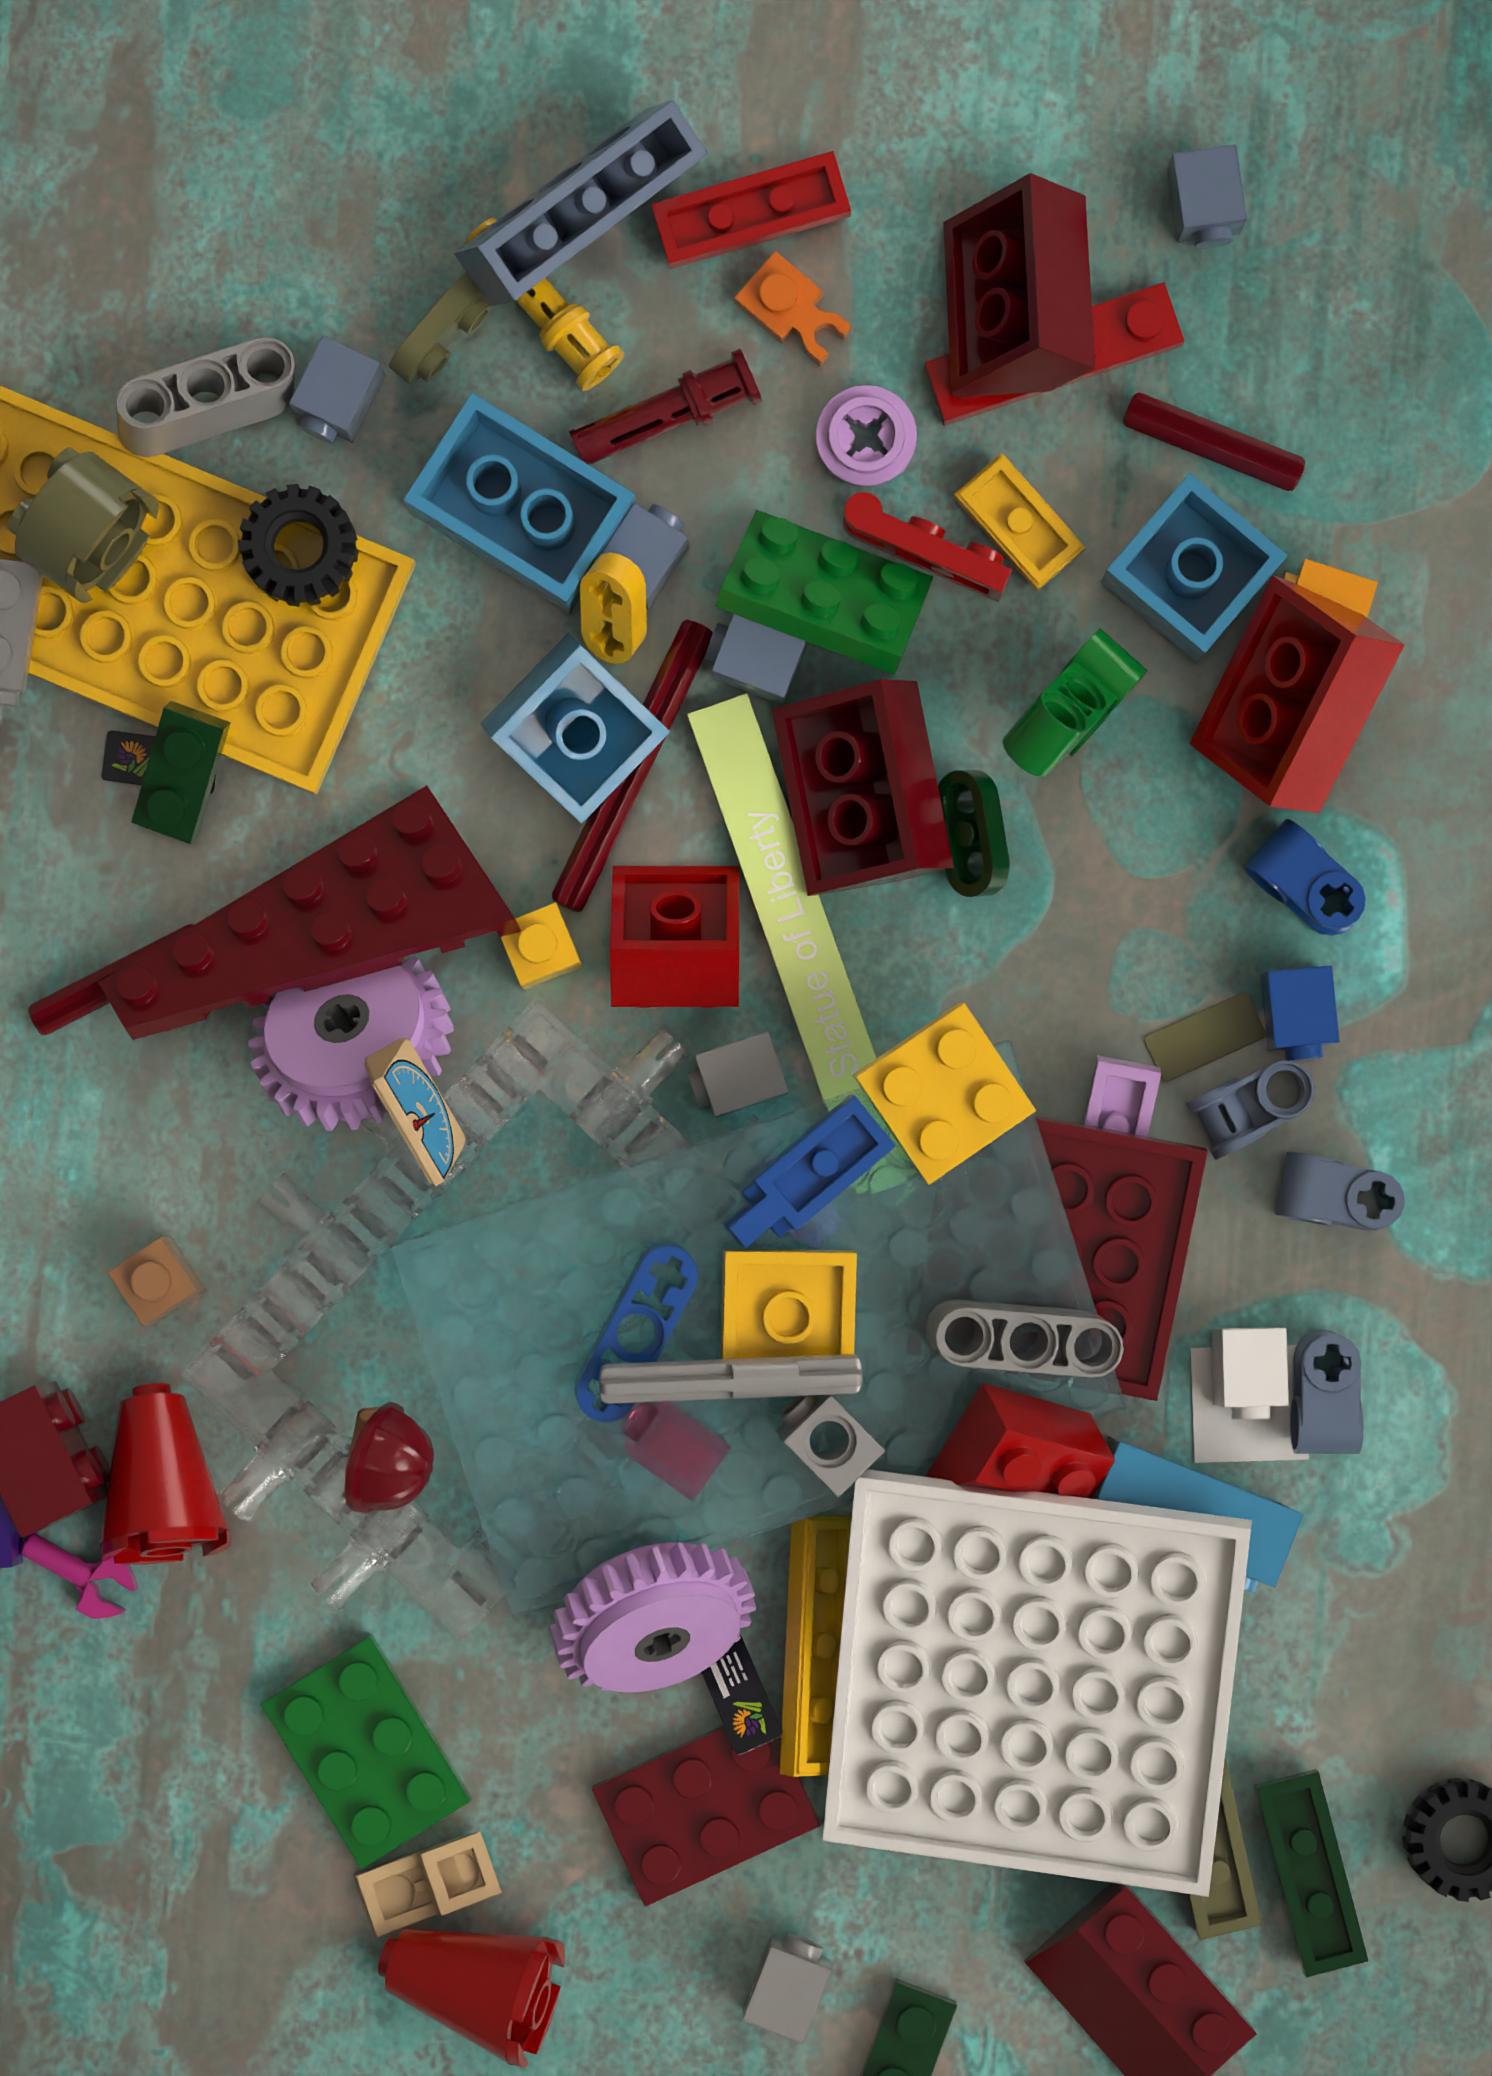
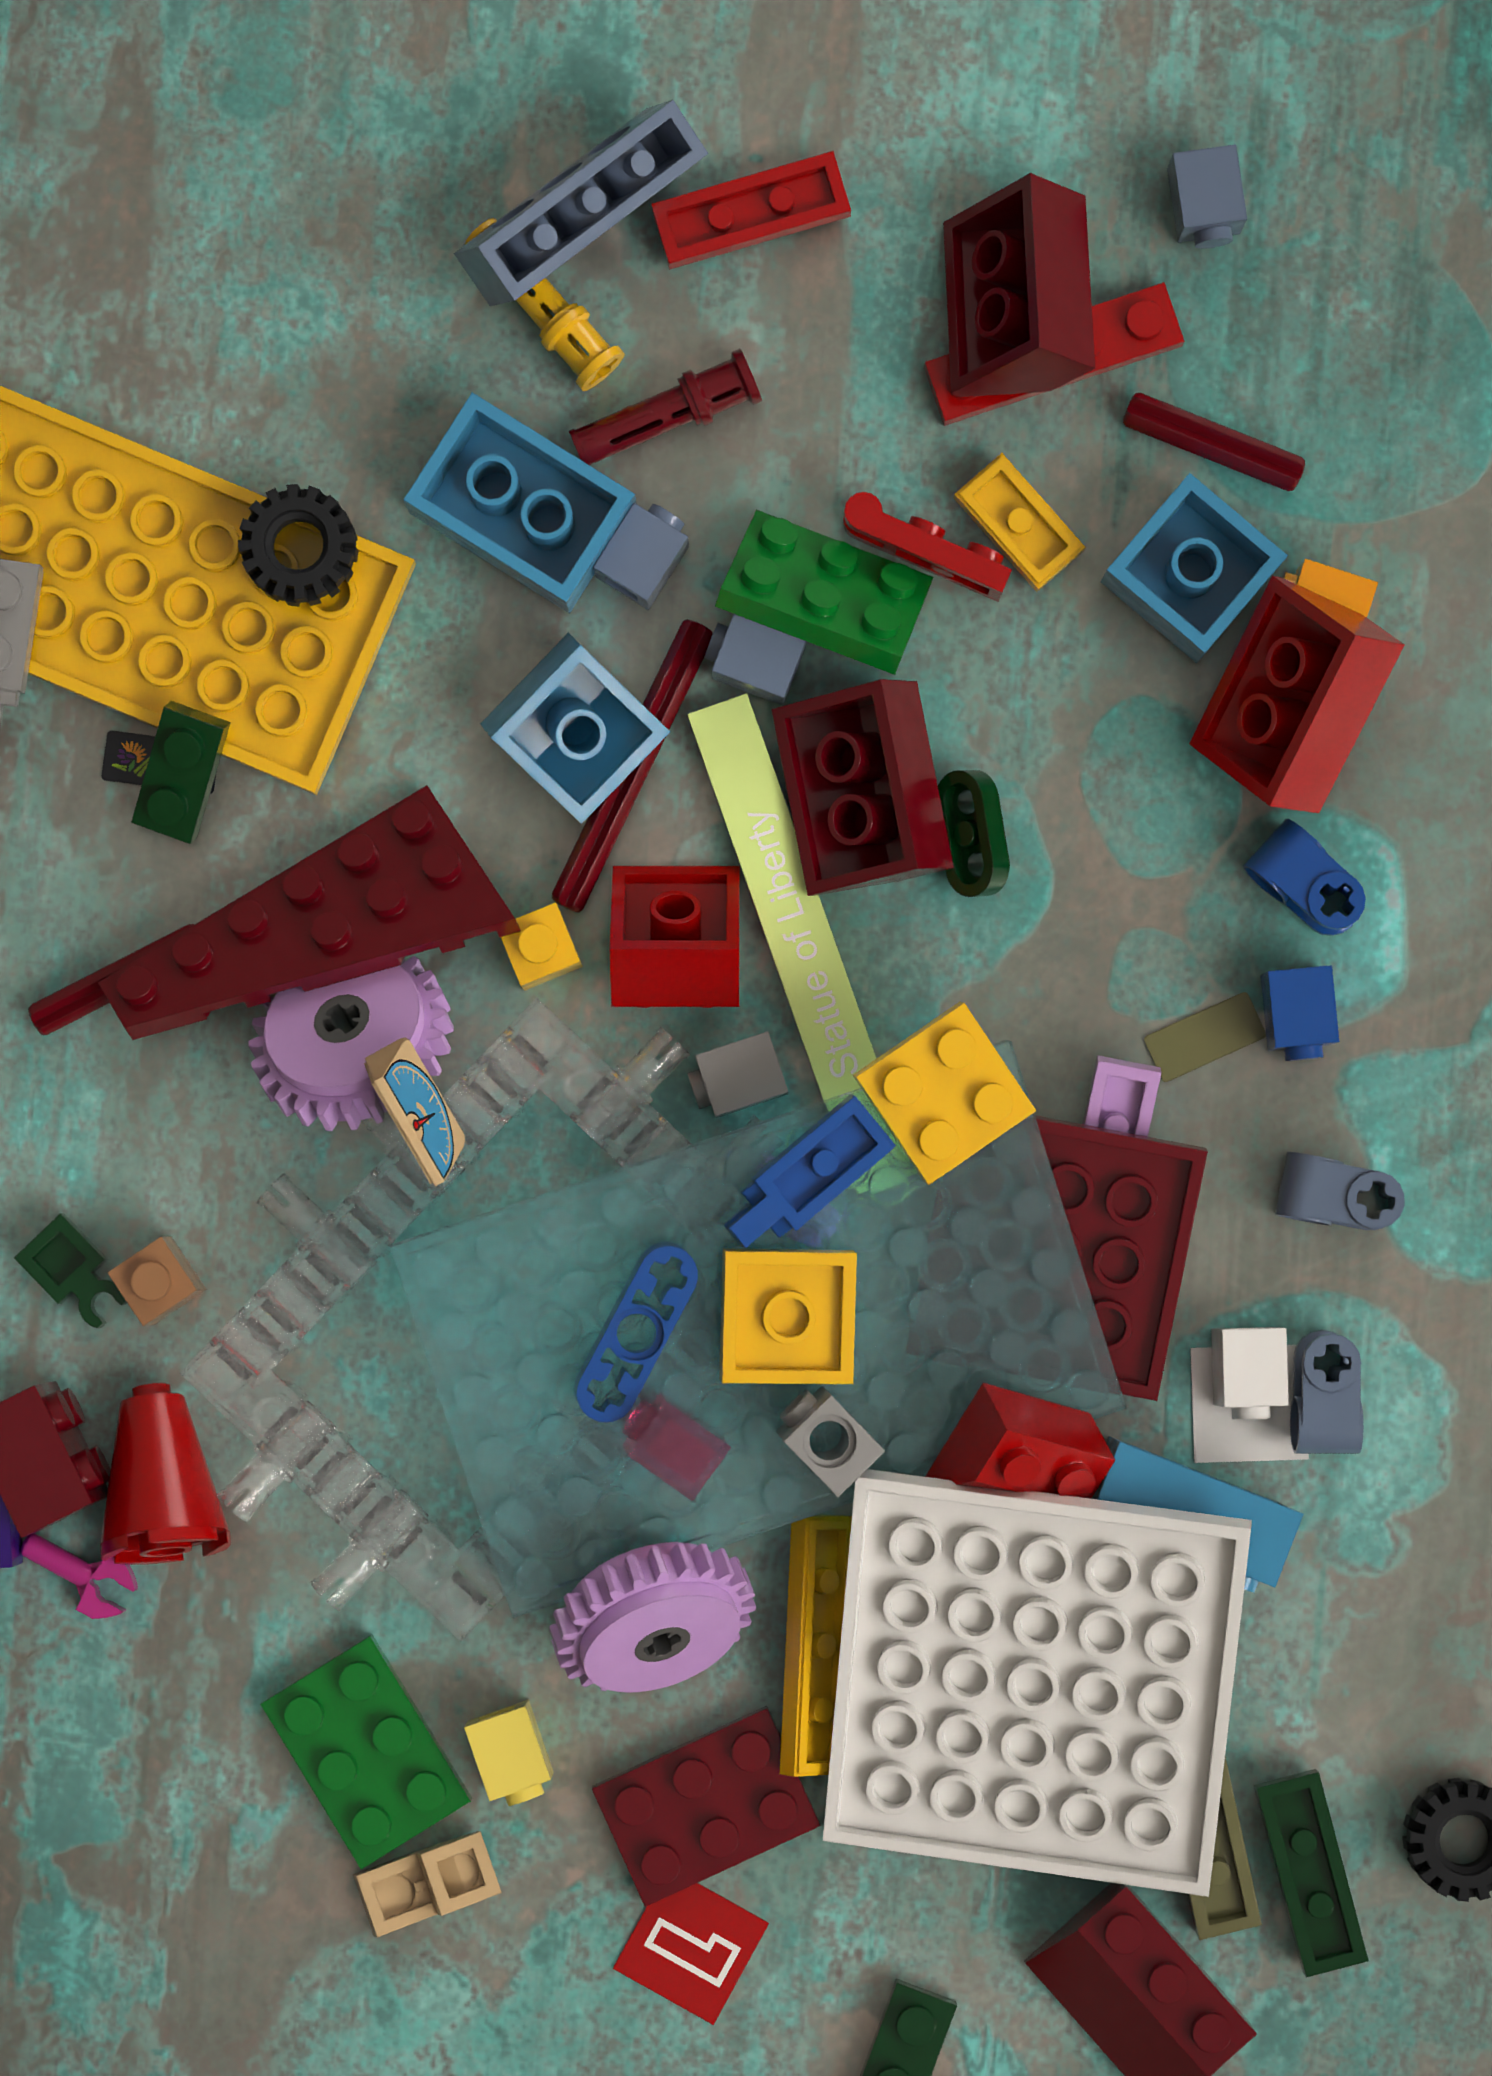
(66, 1264): none -> dark green plate
(83, 524): olive brick -> none
(222, 372): light grey beam -> none
(336, 391): sand blue brick -> none
(386, 1460): dark red piece -> none
(425, 348): olive plate -> none
(478, 1985): red cone -> none
(510, 1753): none -> light yellow brick
(599, 606): yellow beam -> none
(692, 1949): none -> red sticker
(730, 1378): light grey axle -> none
(741, 1700): black sticker -> none
(785, 303): orange plate -> none
(788, 1987): light grey brick -> none
(863, 407): lavender gear -> none
(1051, 1354): light grey beam -> none
(1073, 705): green piece -> none
(1249, 1107): sand blue piece -> none

